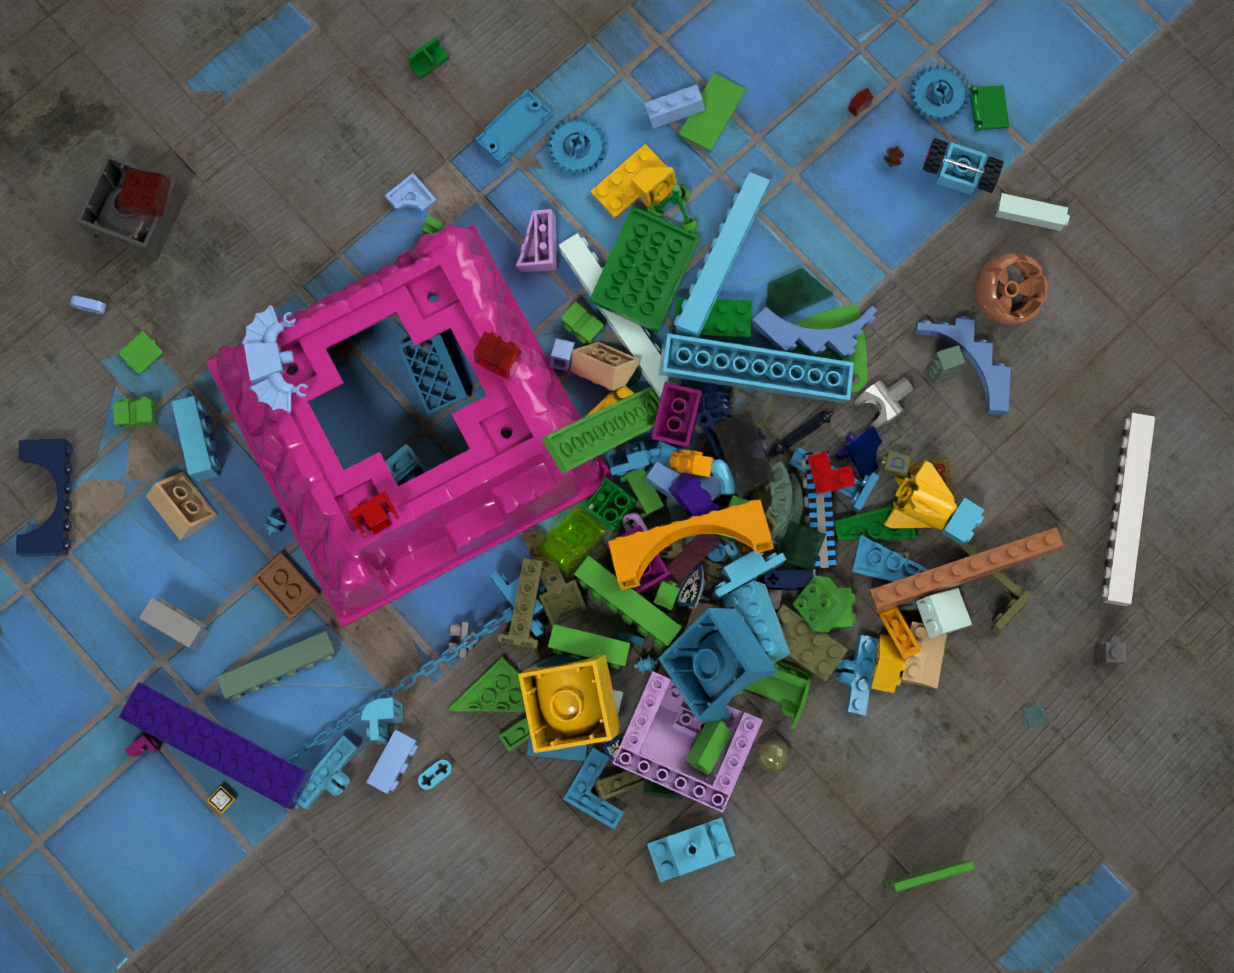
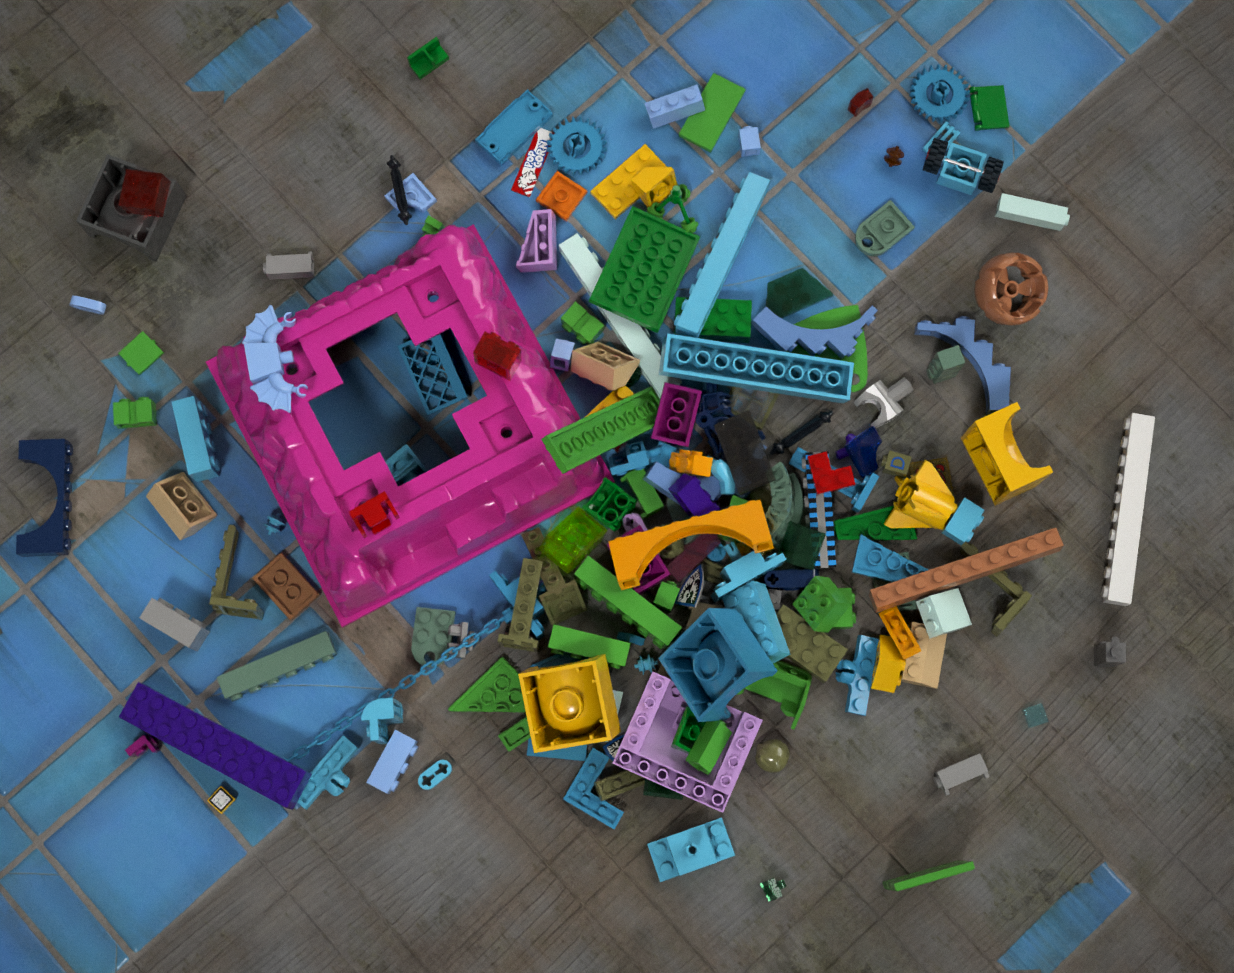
(227, 604): none -> olive bracket
(289, 266): none -> light grey brick
(399, 190): none -> black wheel
(431, 633): none -> sand green plate
(532, 163): none -> sticker
(561, 196): none -> orange tile
(687, 732): none -> green slope
(749, 141): none -> light blue brick
(772, 888): none -> clear green tile
(883, 229): none -> sand green plate
(950, 131): none -> medium azure tile
(960, 772): none -> light grey brick
(999, 458): none -> yellow piece

